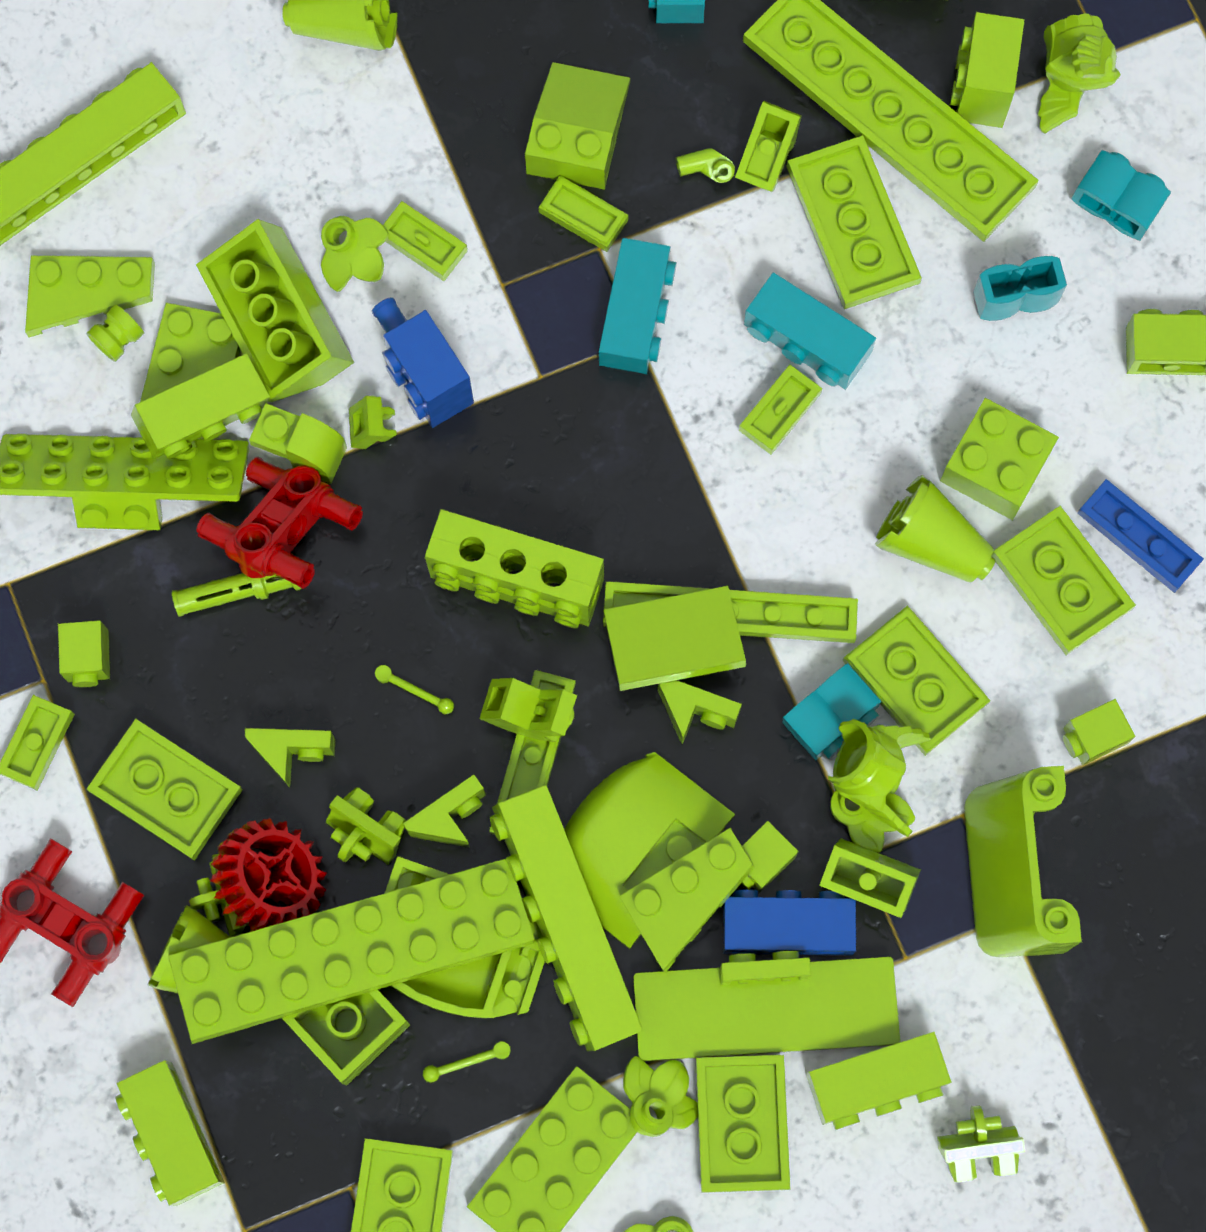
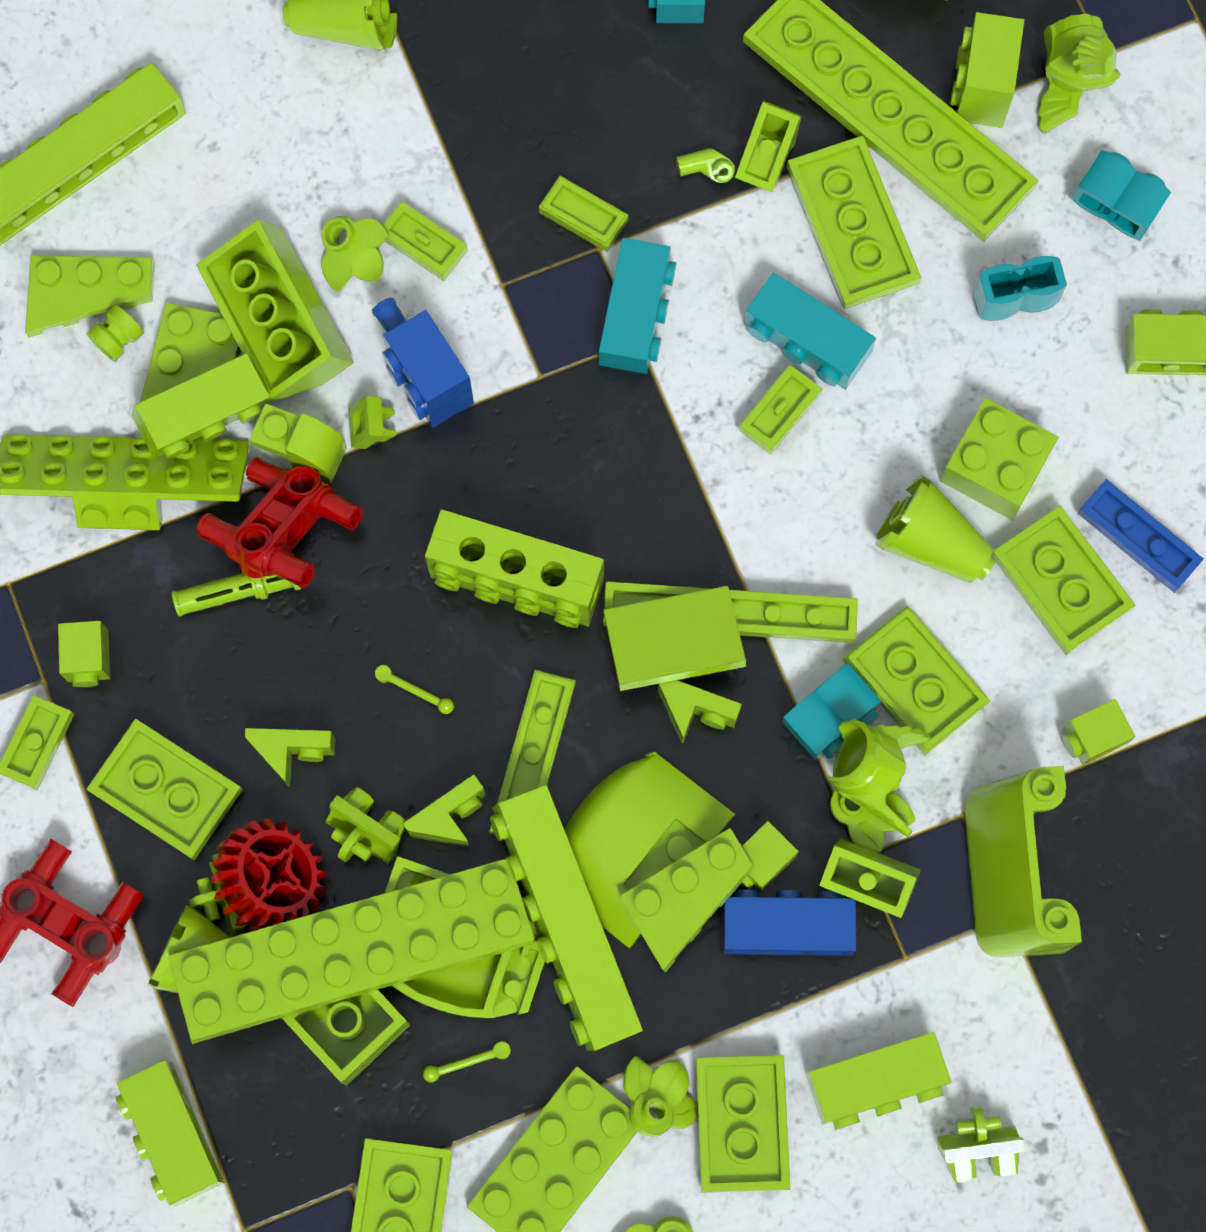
(528, 709): lime brick -> none
(576, 125): lime slope -> none
(766, 1007): lime bracket -> none

